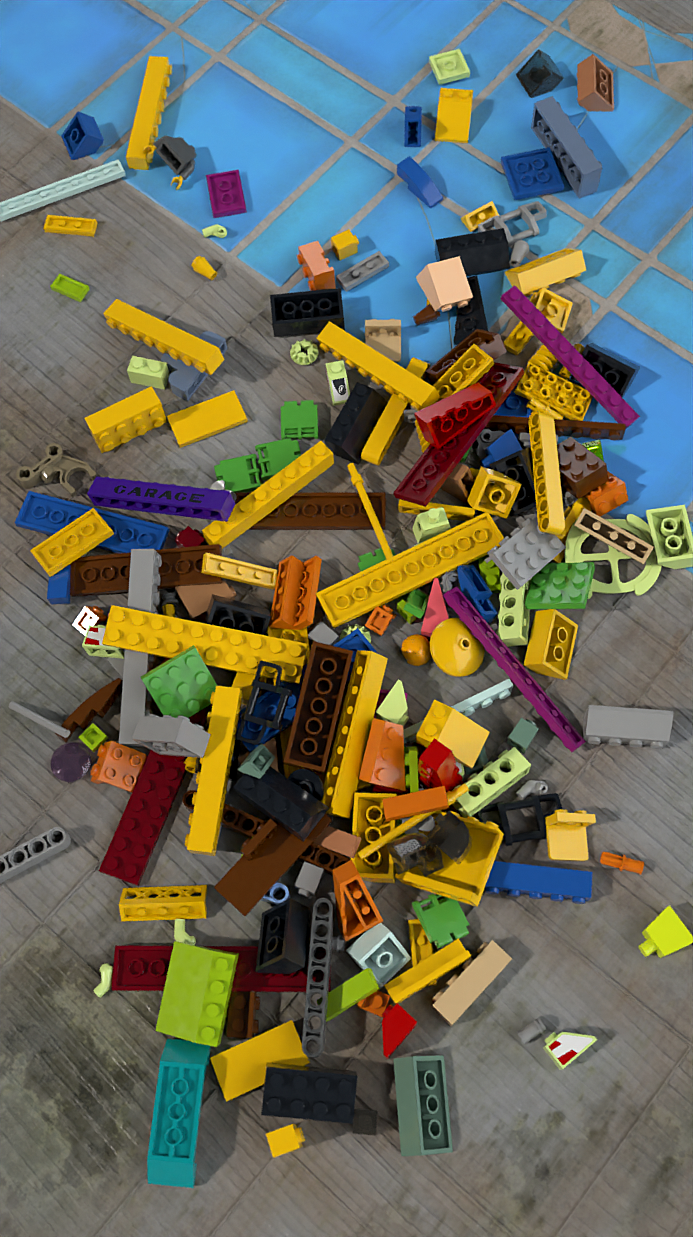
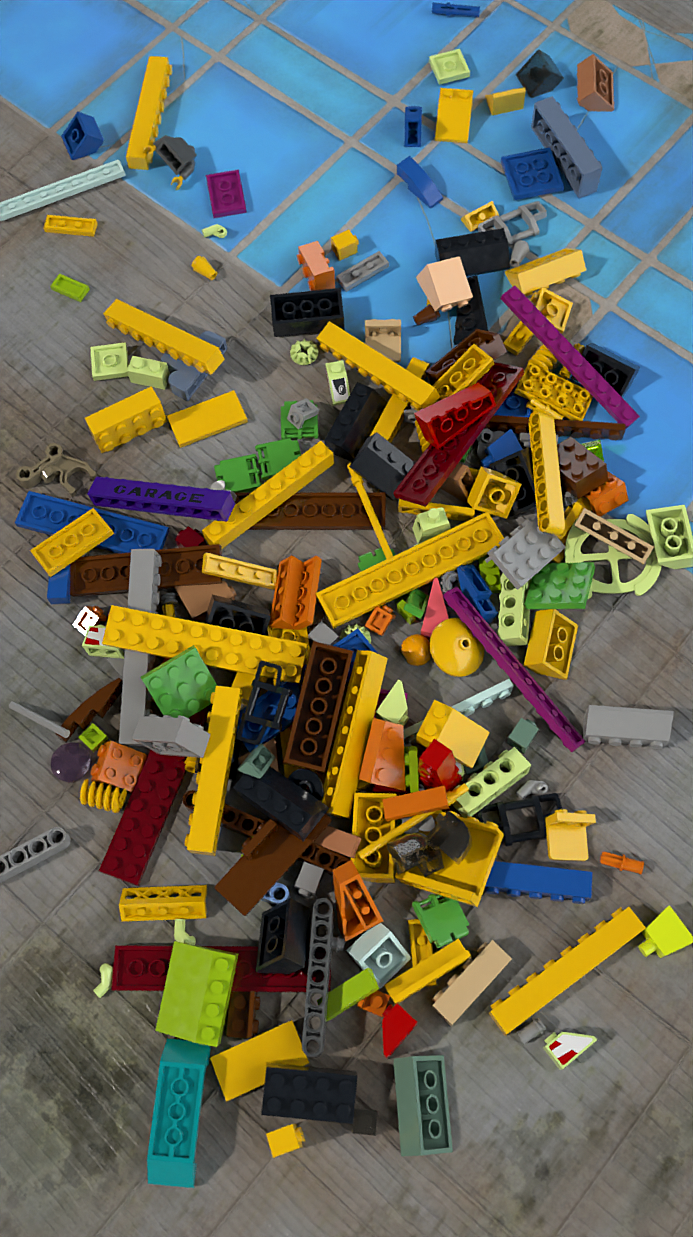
(102, 798): none -> yellow piece
(109, 361): none -> yellowish green plate
(301, 411): none -> light grey bracket
(381, 464): none -> black slope
(452, 9): none -> blue pin
(506, 101): none -> yellow slope
(565, 971): none -> yellow brick

